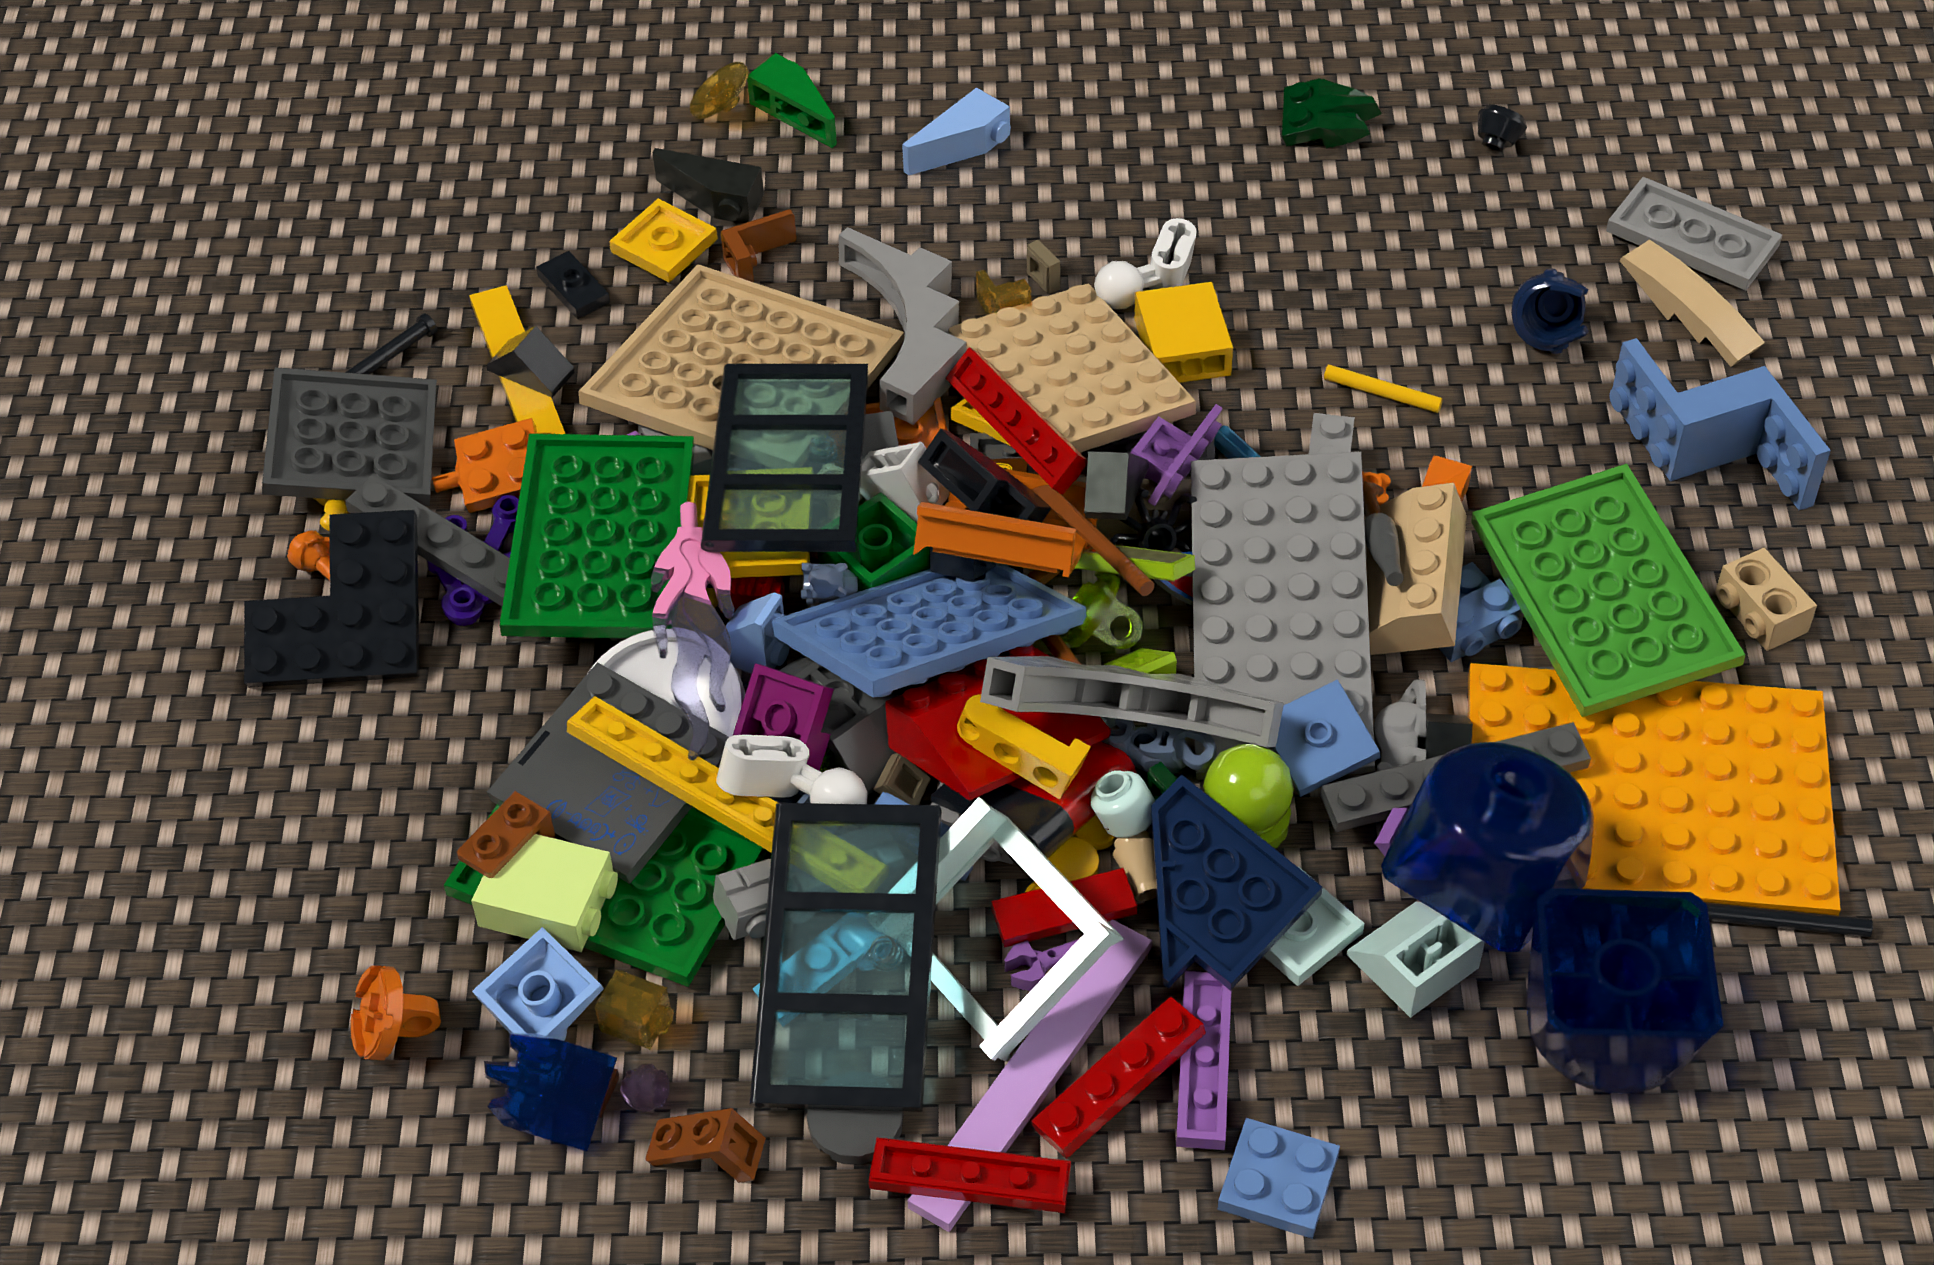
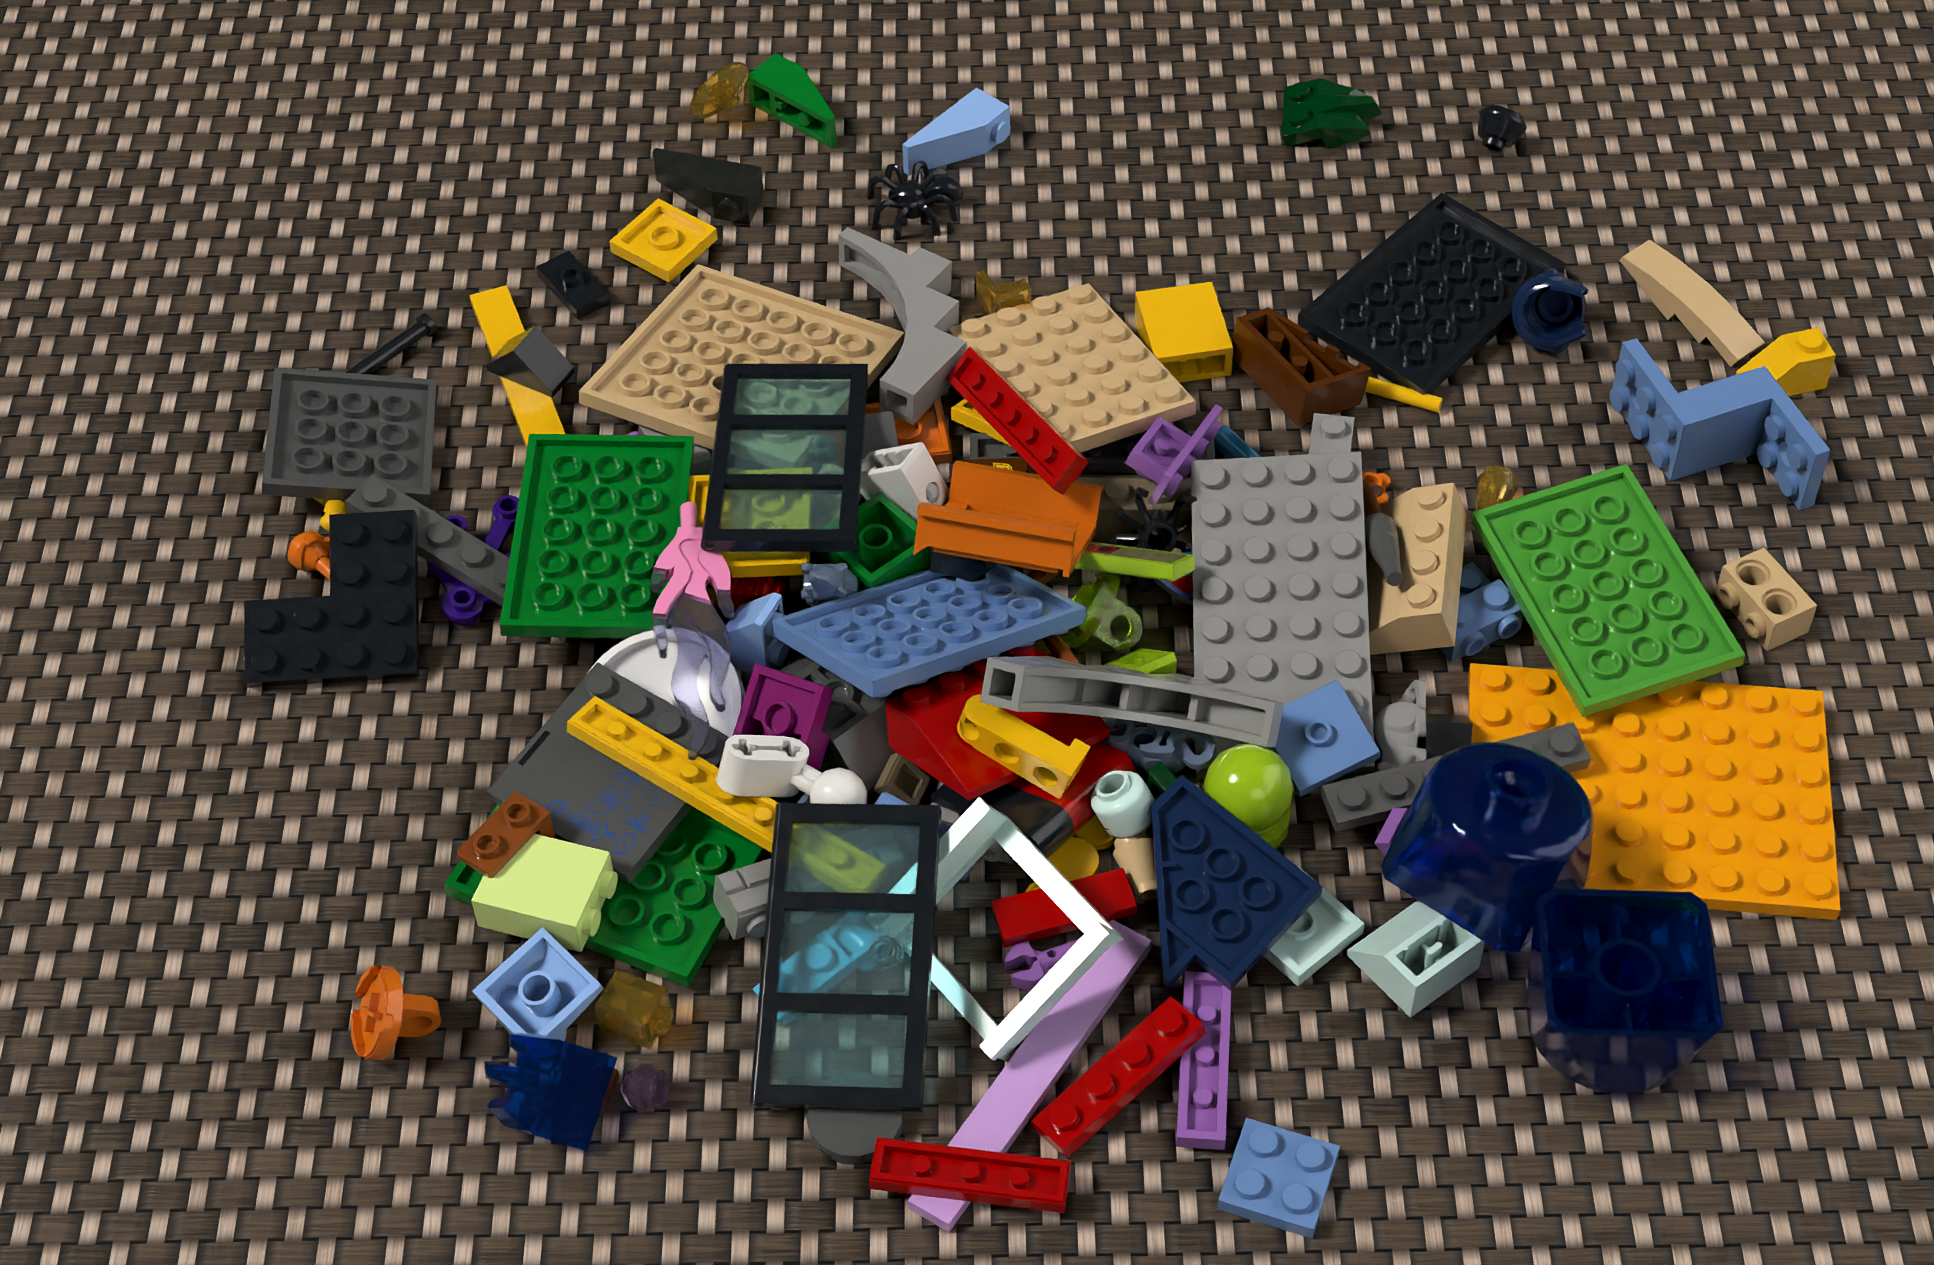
(489, 465): orange plate -> none
(713, 1135): dark orange bracket -> none
(746, 240): dark orange bracket -> none
(913, 198): none -> black animal
(979, 480): black slope -> none
(1043, 267): dark tan tile -> none
(1096, 539): dark orange piece -> none
(1112, 484): pearl dark grey slope -> none
(1120, 280): white beam -> none
(1295, 369): none -> reddish brown wedge
(1427, 295): none -> black plate
(1448, 471): orange slope -> none
(1495, 486): none -> clear yellow cone
(1695, 232): light grey plate -> none
(1790, 919): black bar -> none
(1796, 361): none -> yellow slope

